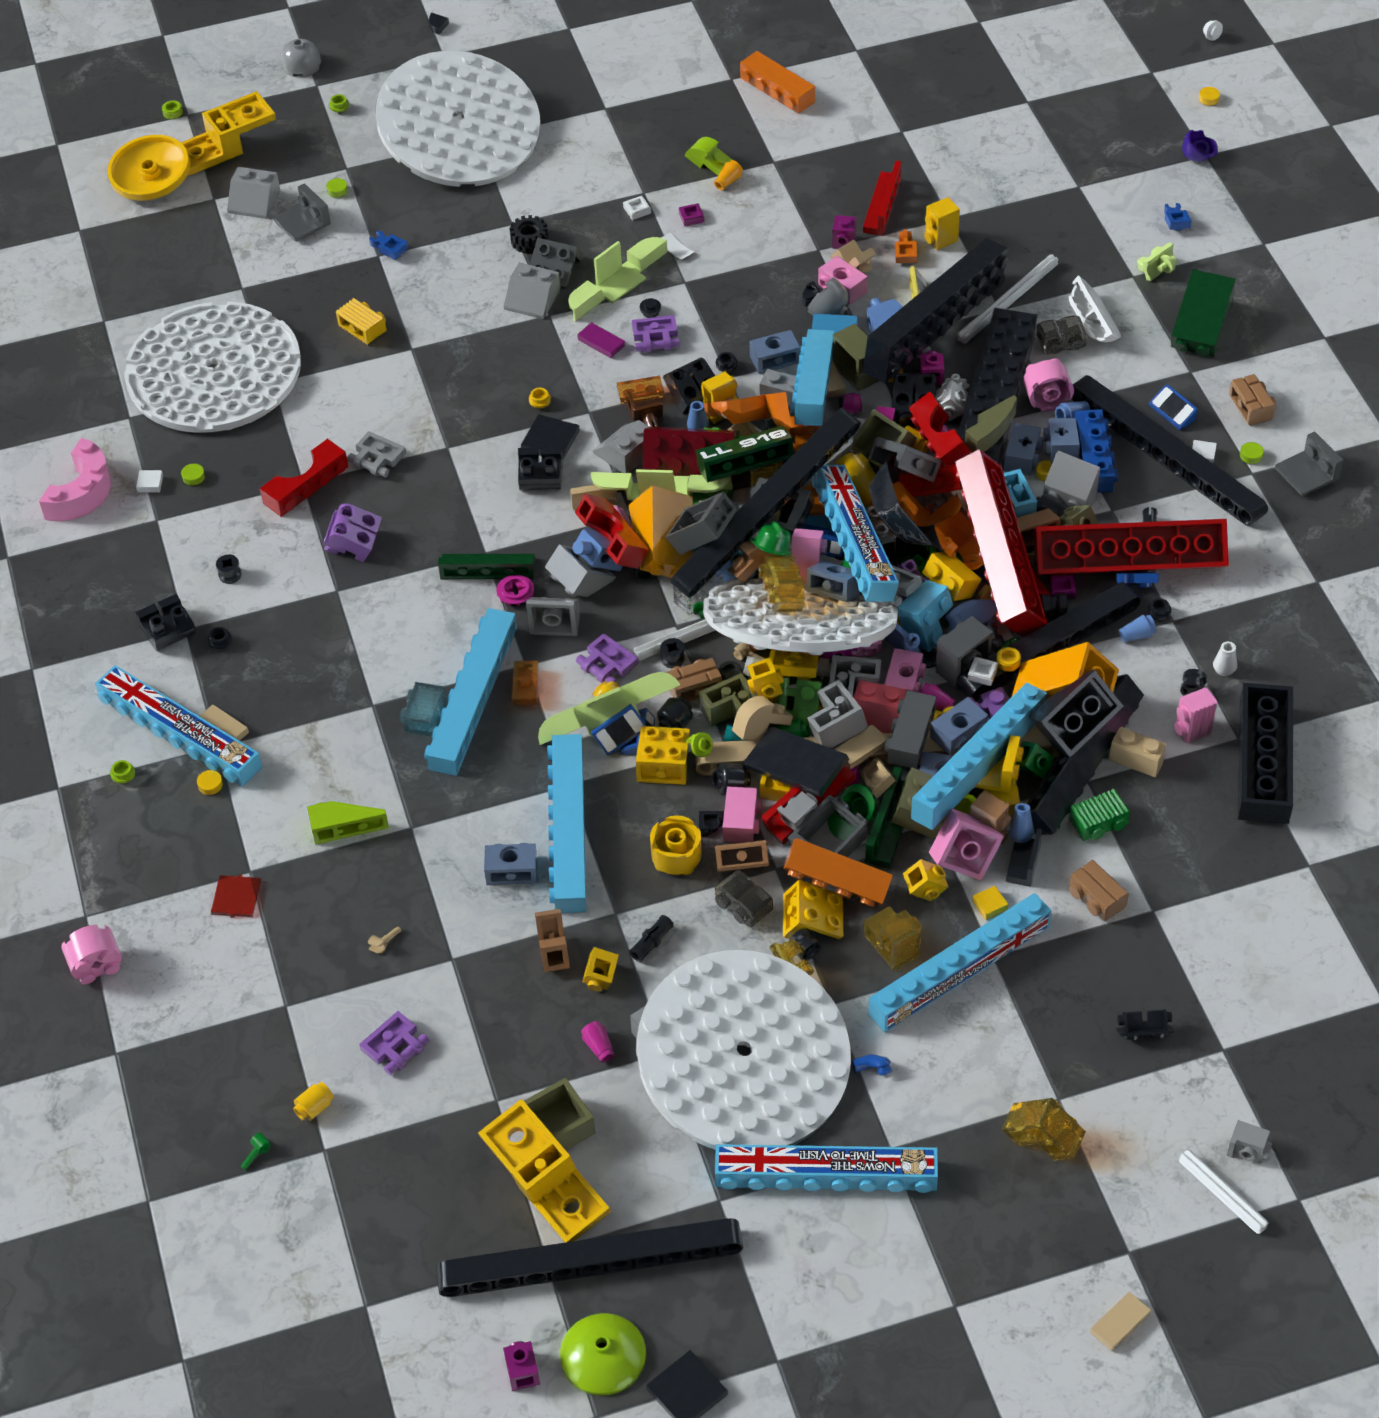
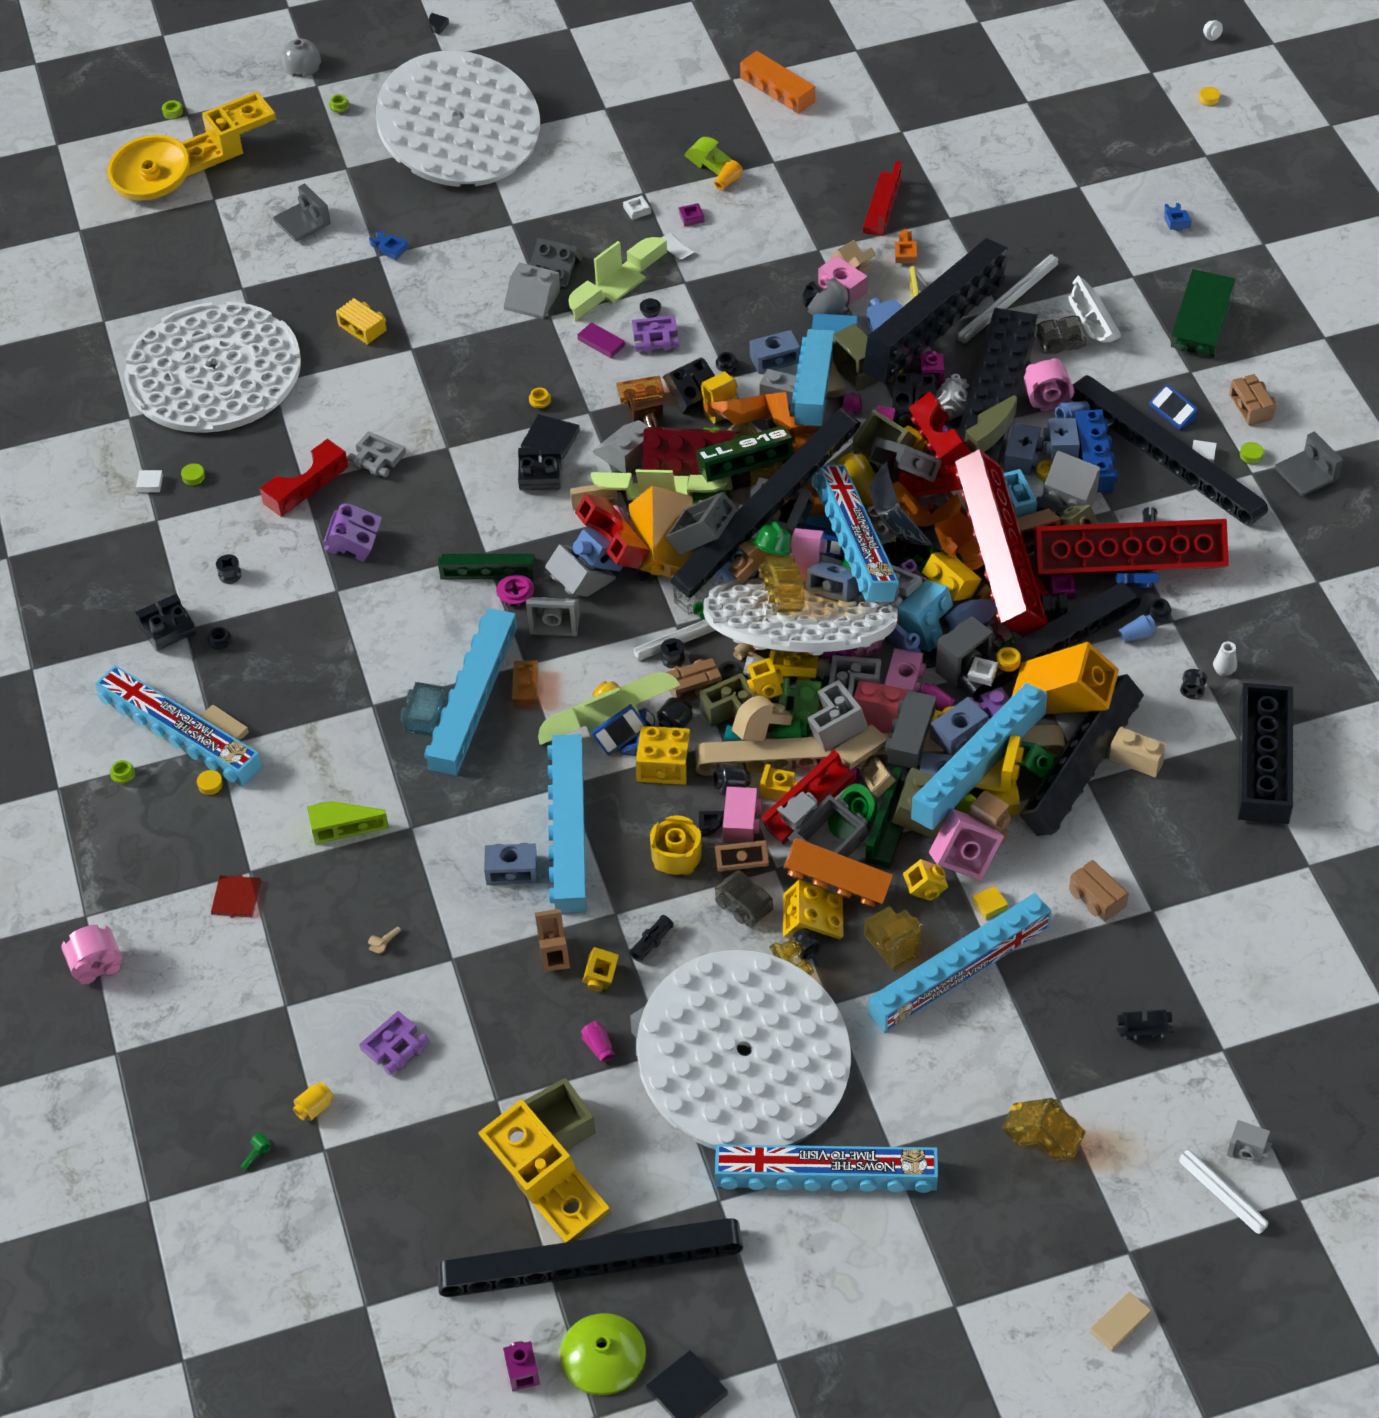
(85, 492): bright pink brick -> none
(253, 192): light grey slope -> none
(336, 187): lime tile -> none
(524, 226): black tyre -> none
(610, 654): medium lavender plate -> none
(697, 416): medium blue cone -> none
(700, 744): lime plate -> none
(796, 761): black tile -> none
(844, 228): magenta brick -> none
(872, 1061): blue arm -> none
(942, 223): yellow brick -> none
(1021, 824): medium blue cone -> none
(1024, 861): black panel -> none
(1076, 713): black slope -> none
(1099, 815): green brick -> none
(1159, 261): yellowish green hips -> none
(1195, 715): bright pink brick -> none
(1198, 146): dark purple hair -> none

